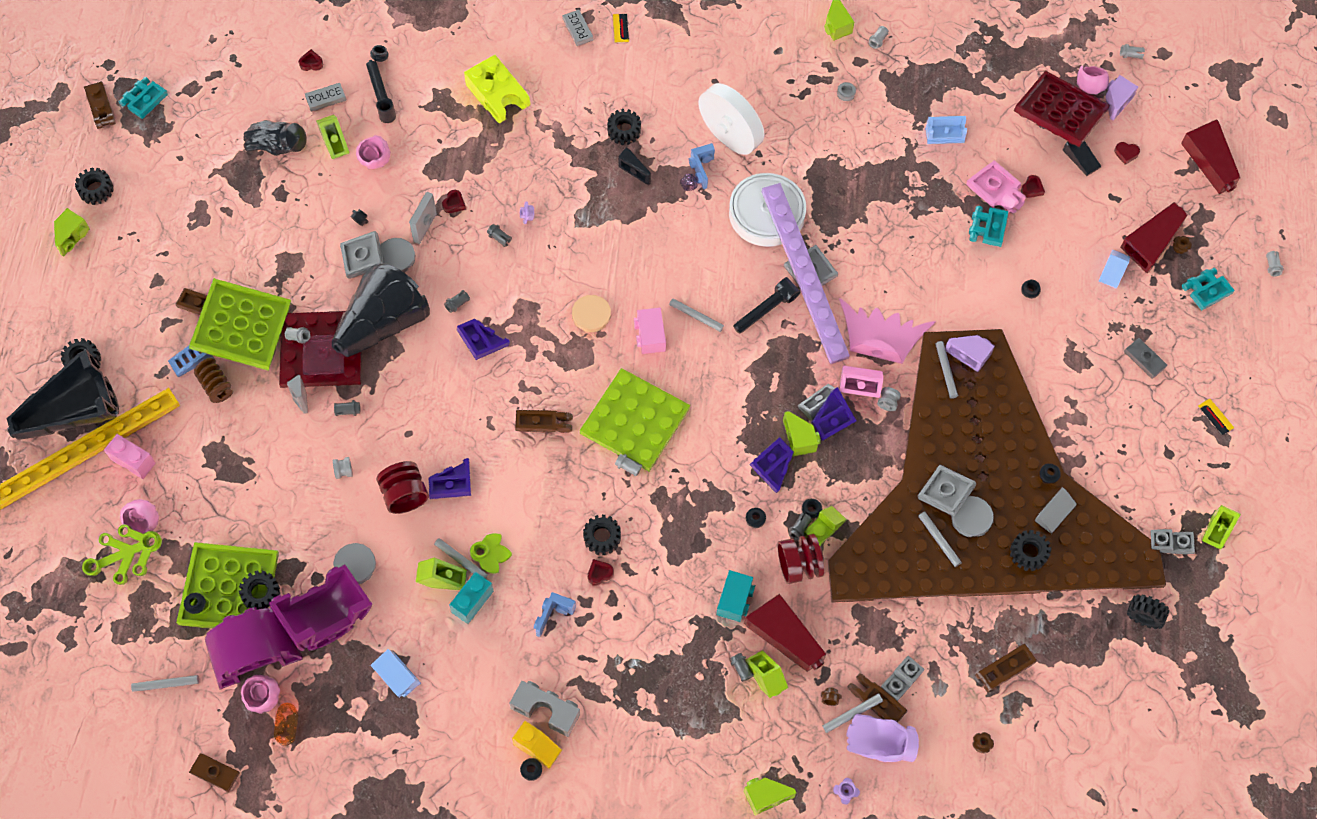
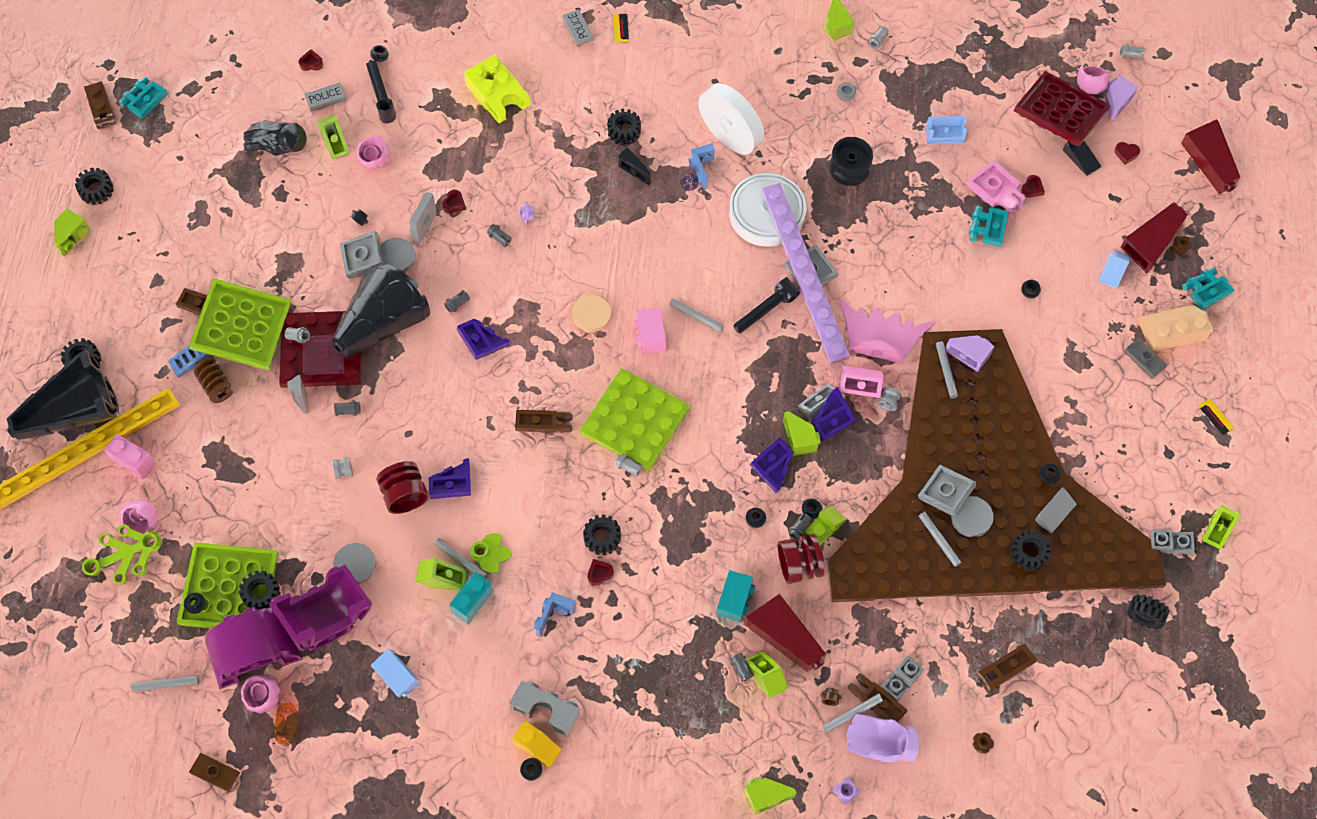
(851, 161): none -> black wheel
(1175, 327): none -> light nougat slope
(1275, 267): light grey pin -> none

